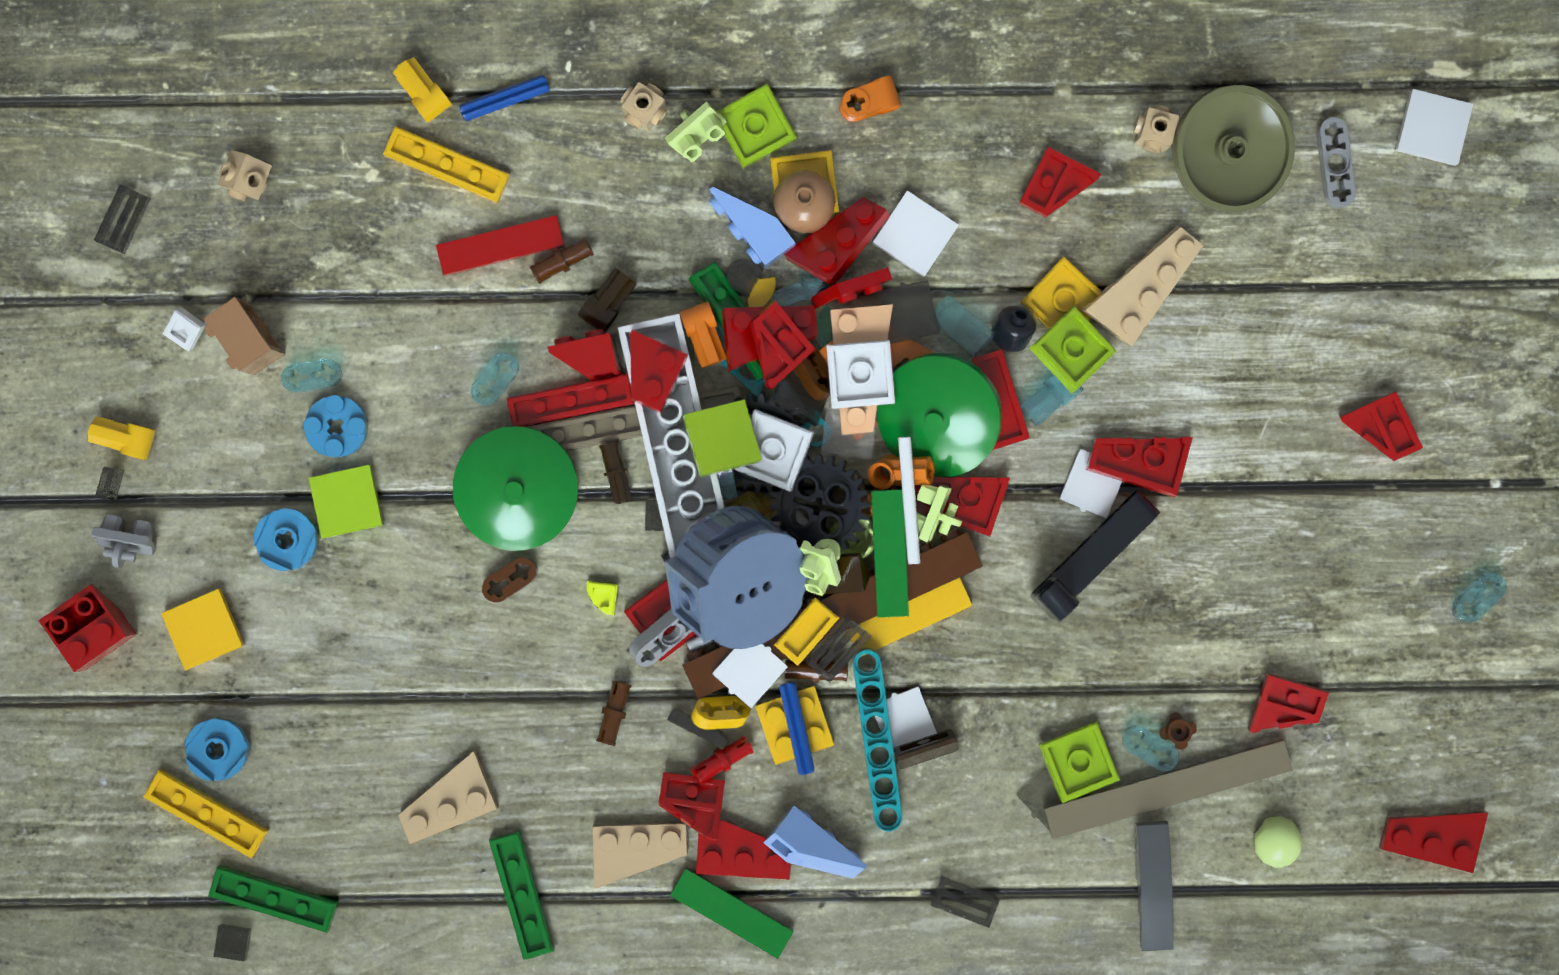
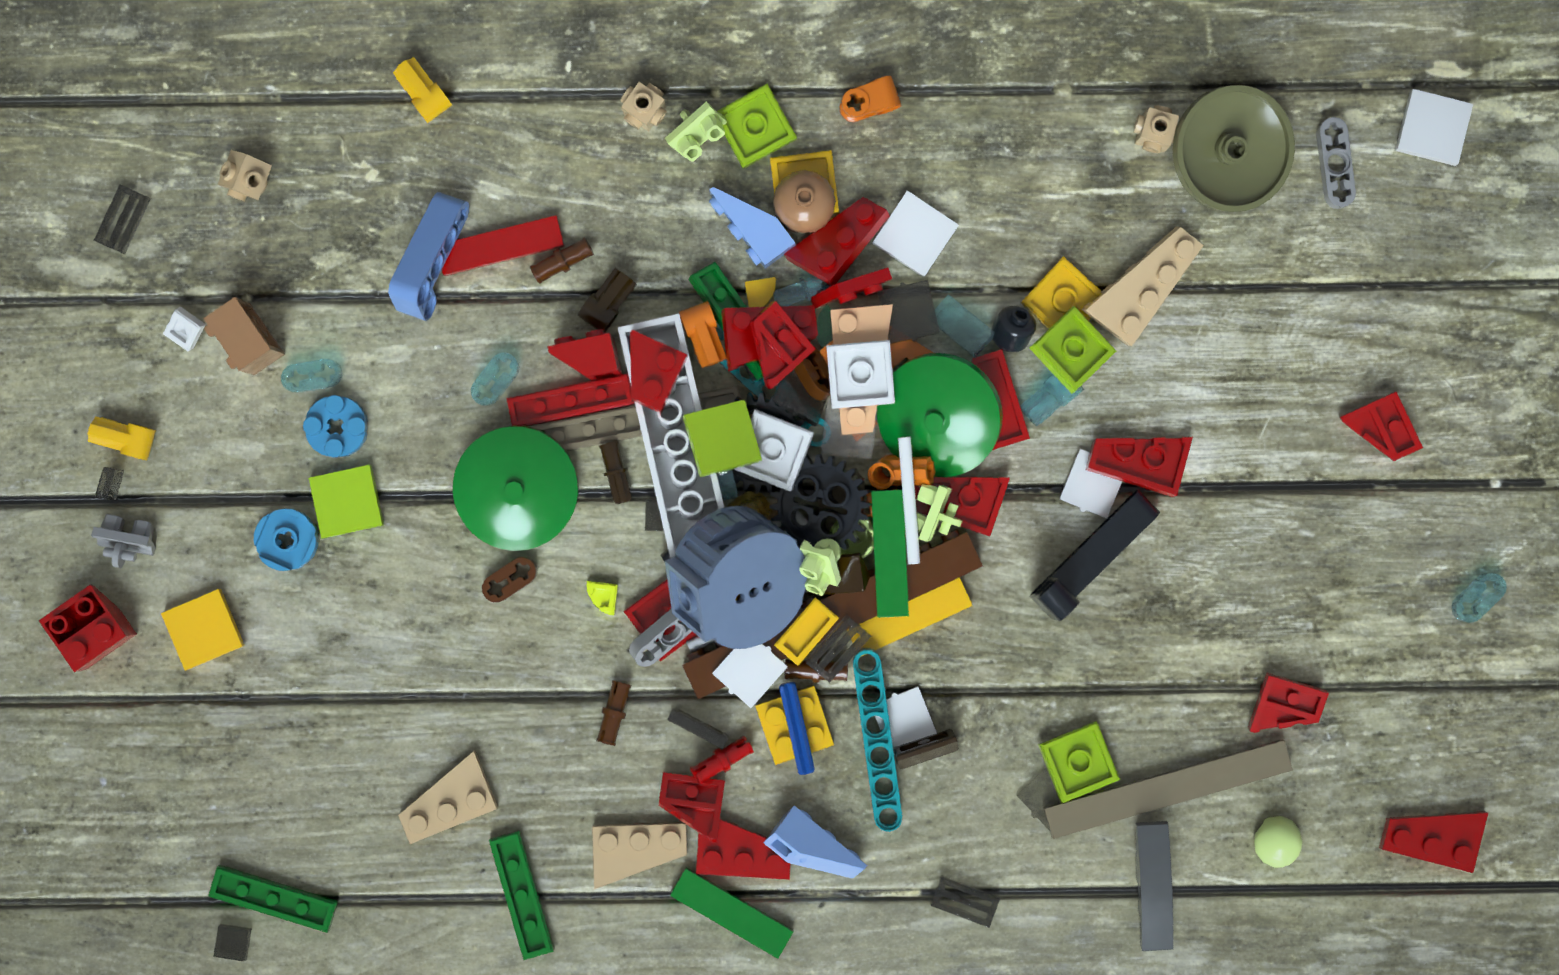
(199, 751): dark azure plate -> none
(206, 813): yellow tile -> none
(425, 256): none -> medium blue beam
(446, 164): yellow tile -> none
(504, 97): blue axle -> none
(721, 714): yellow beam -> none
(743, 276): clear smoke tile -> none
(1056, 183): red wing -> none
(1153, 741): clear light blue beam -> none
(1187, 730): reddish brown plate -> none

